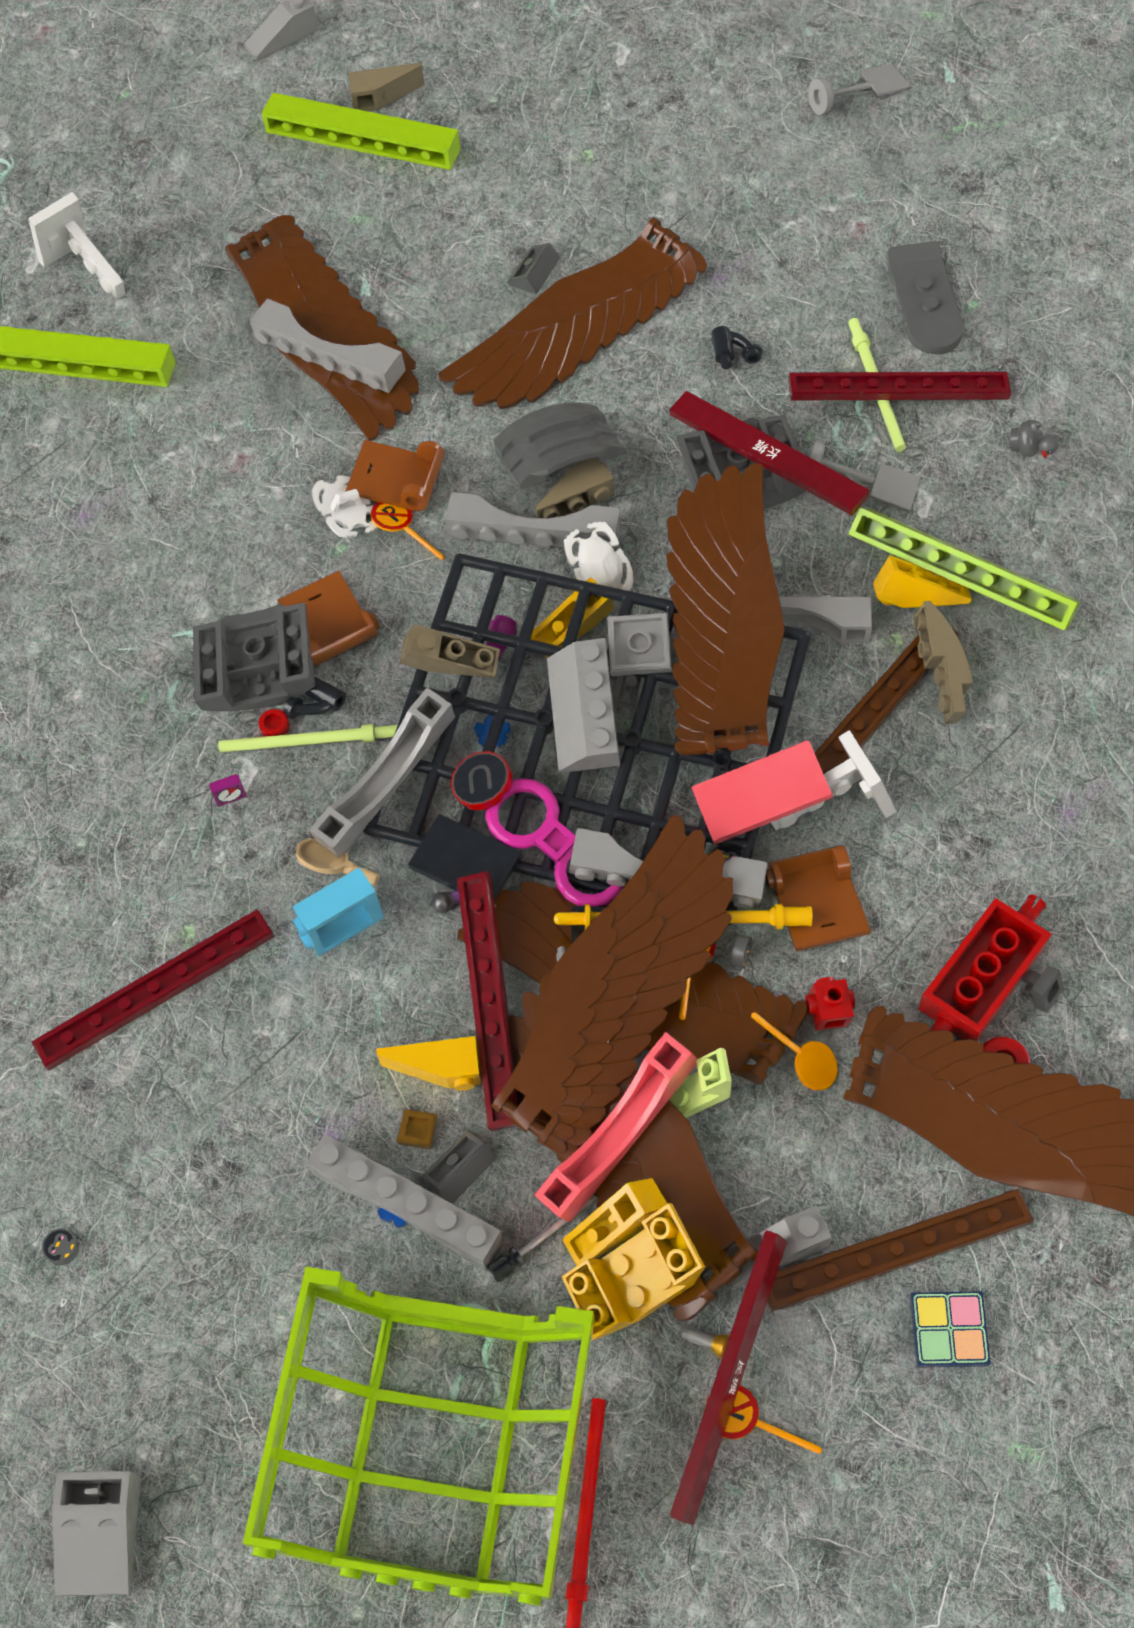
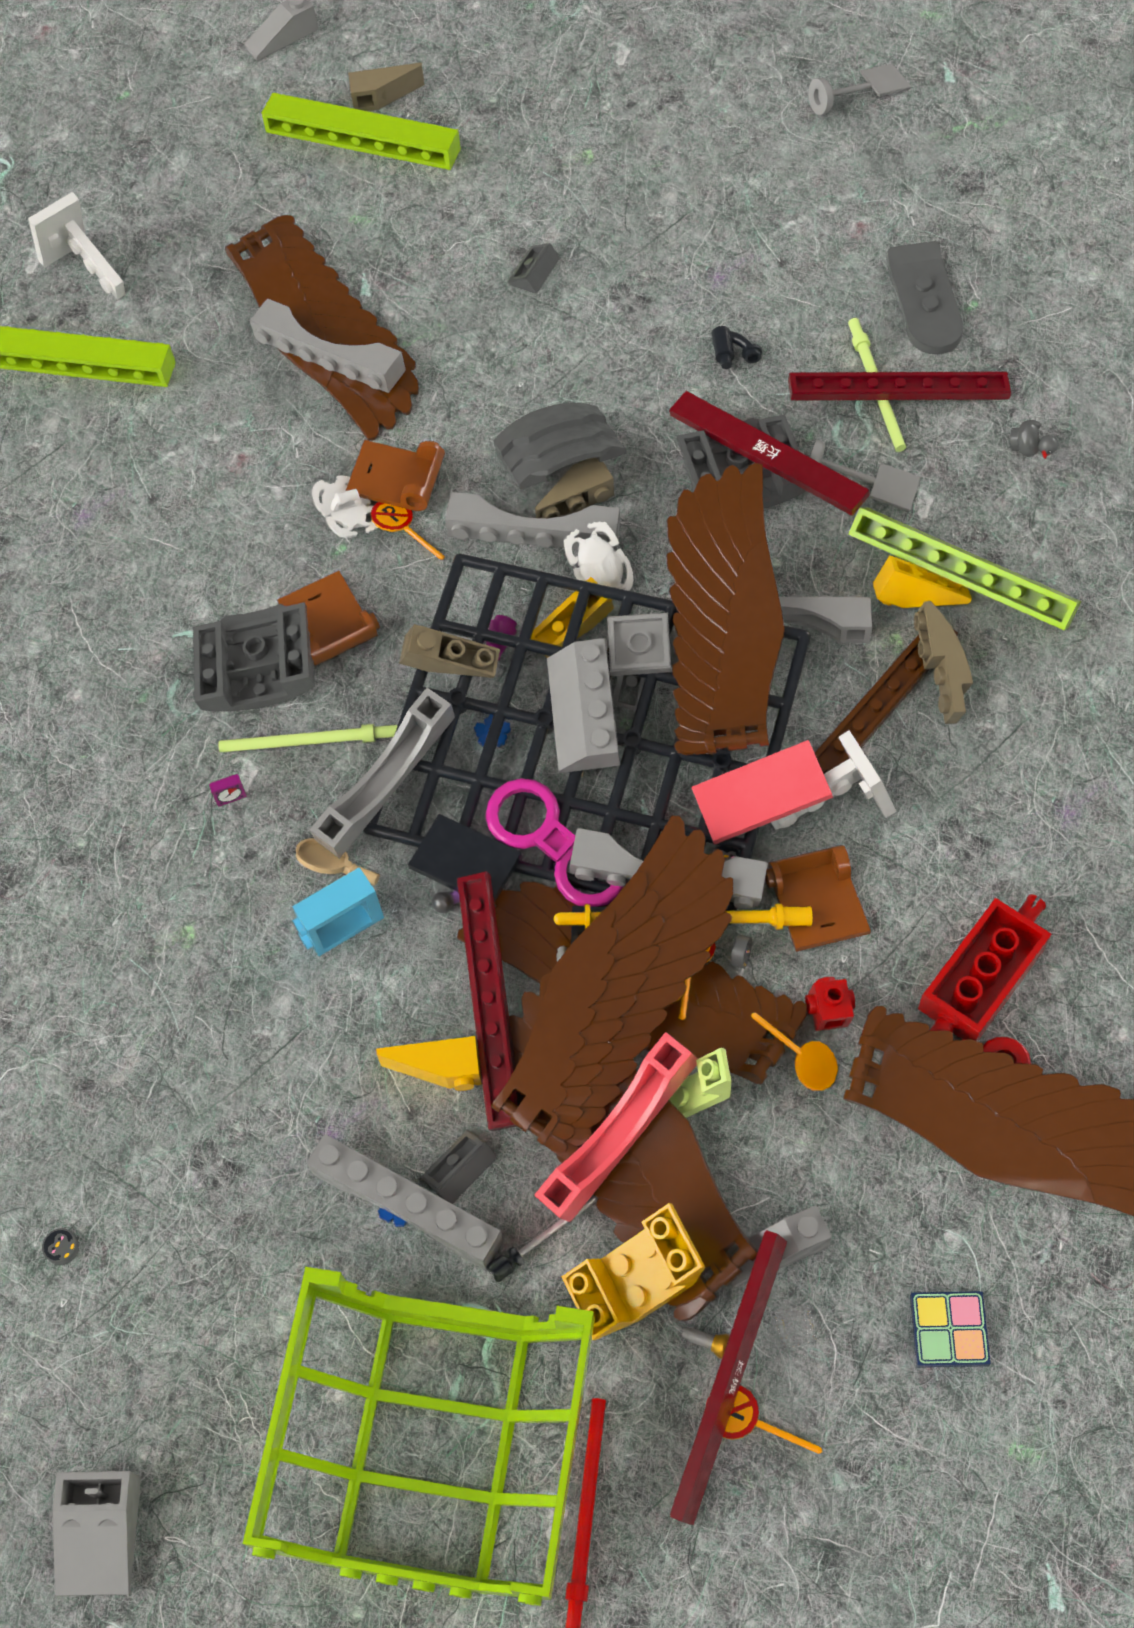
(152, 989): dark red tile -> none
(273, 723): red tile -> none
(326, 695): black plant -> none
(417, 1129): pearl gold tile -> none
(481, 780): black tile -> none
(576, 319): reddish brown animal -> none
(614, 1220): yellow slope -> none
(899, 1249): reddish brown tile -> none
(1044, 987): dark grey tile -> none

